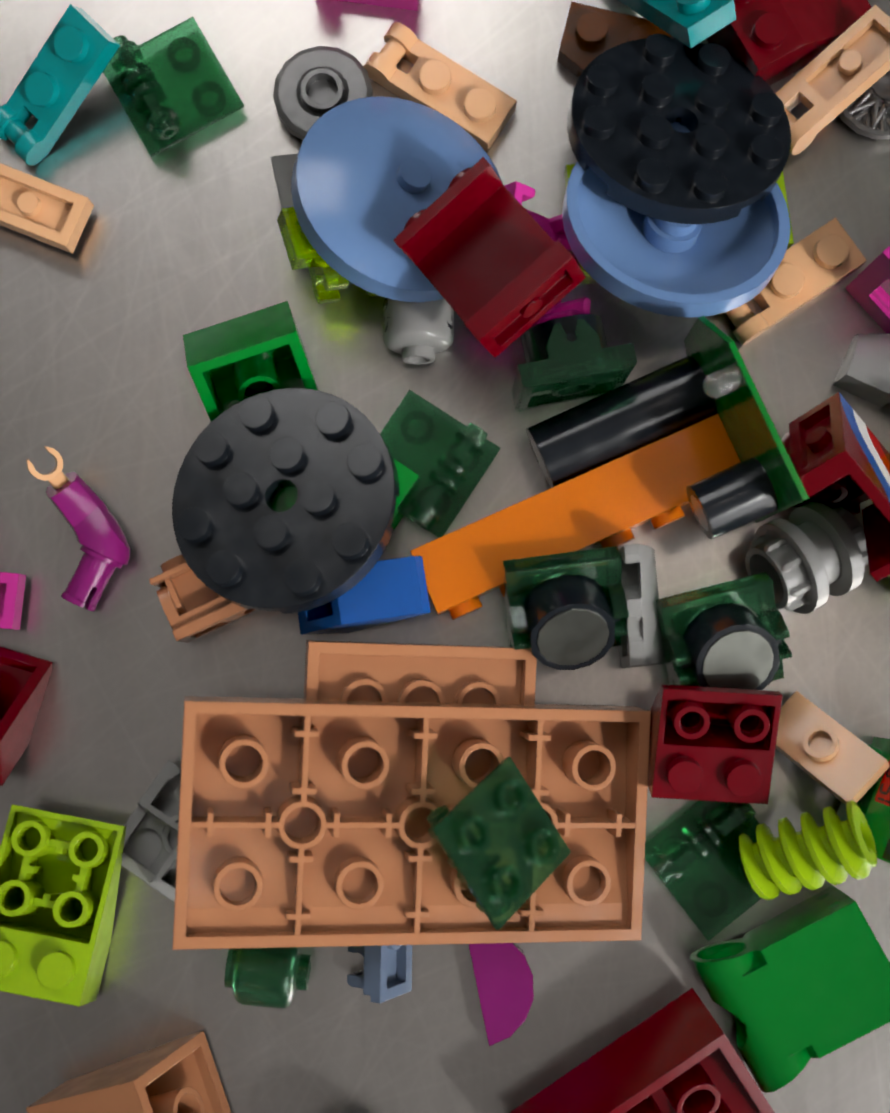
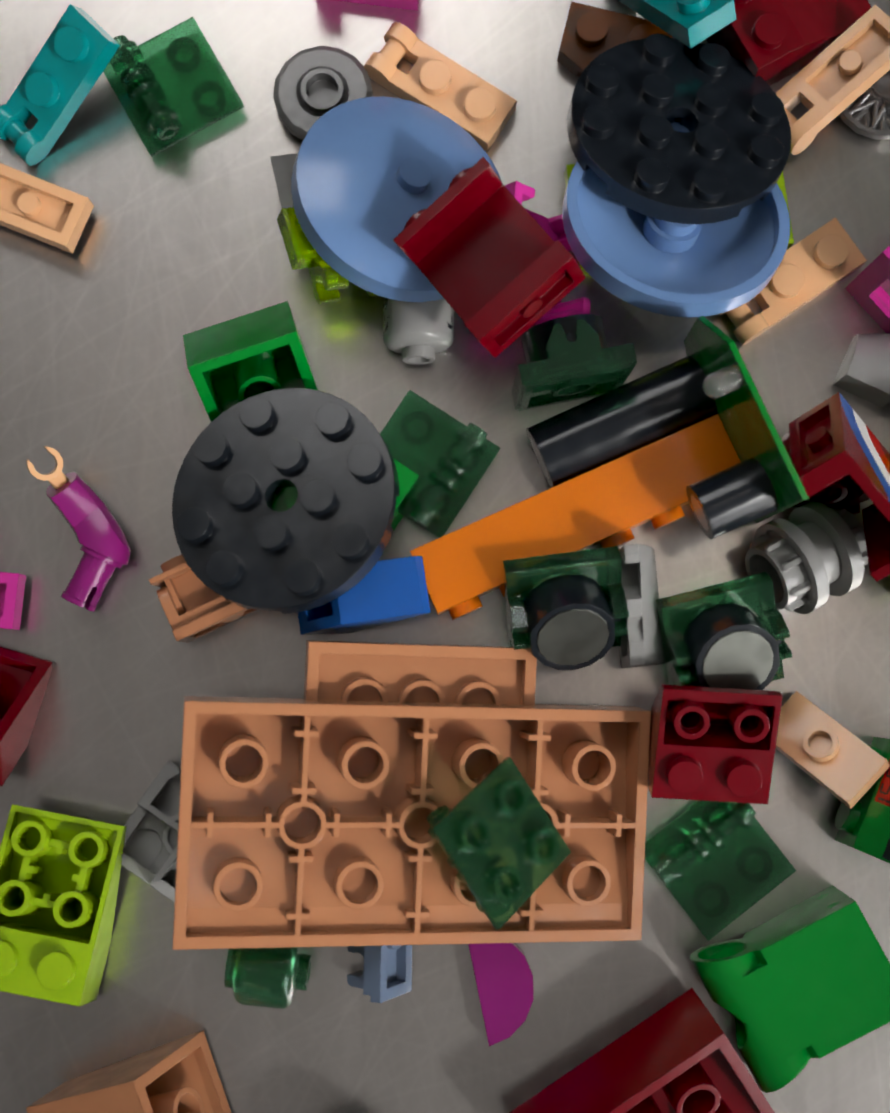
(810, 854): lime piece -> none

